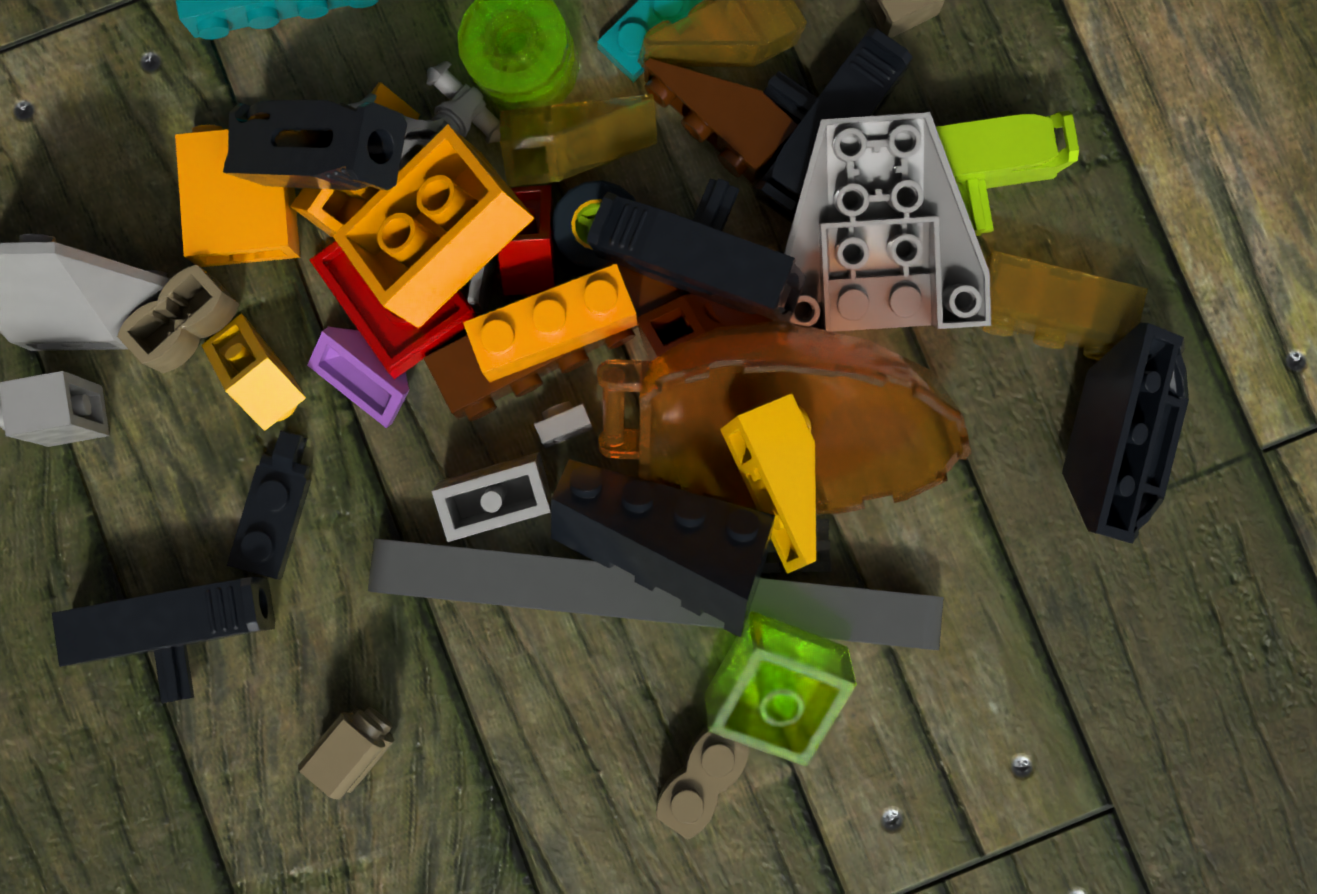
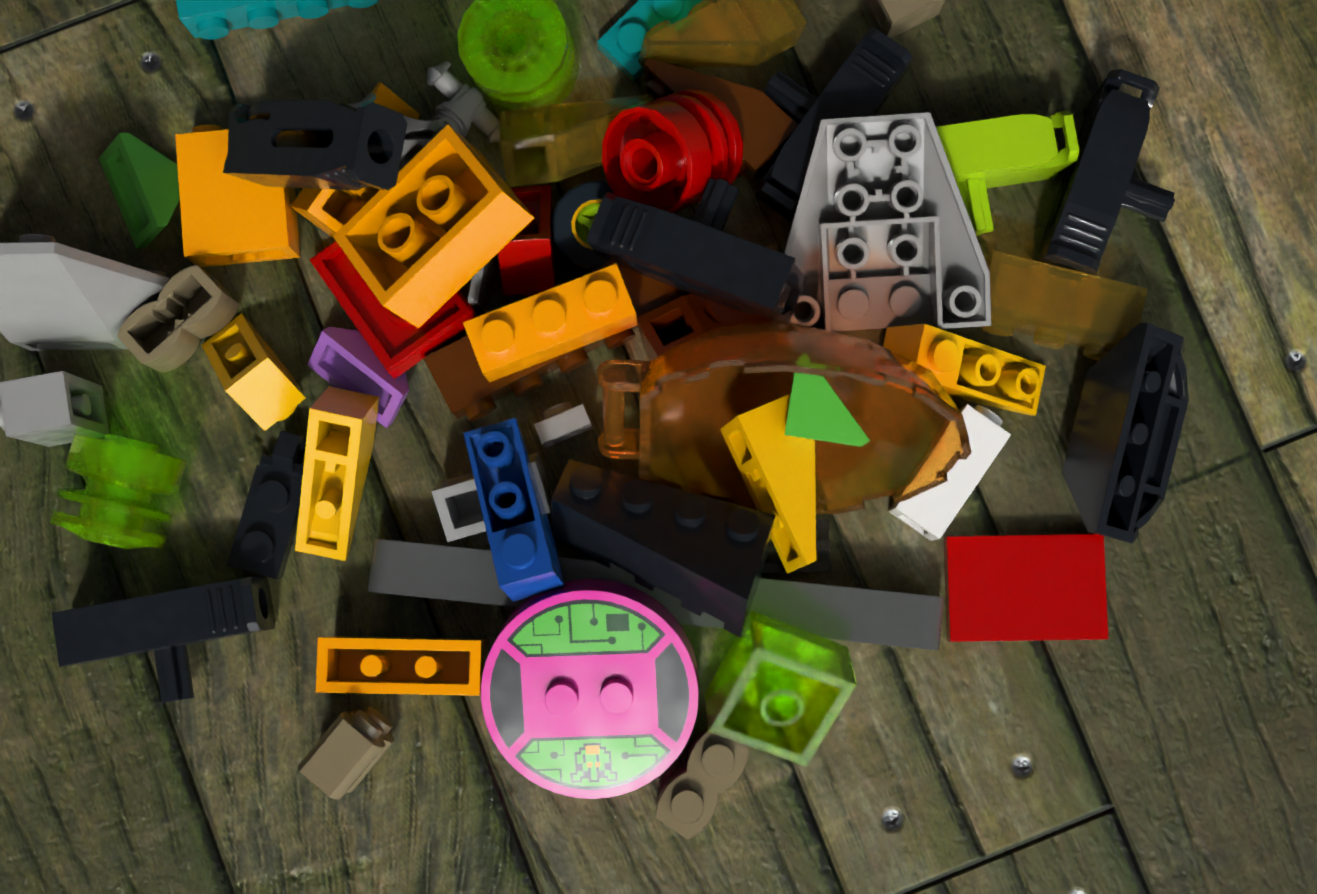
(118, 490): none -> clear neon green wheel
(143, 186): none -> bright green slope
(335, 471): none -> yellow slope
(400, 665): none -> light orange brick
(513, 511): none -> blue slope
(590, 689): none -> piece
(671, 149): none -> red wheel
(820, 414): none -> bright green slope
(937, 507): none -> white brick
(970, 368): none -> yellow slope
(1025, 588): none -> red tile
(1102, 176): none -> black piece

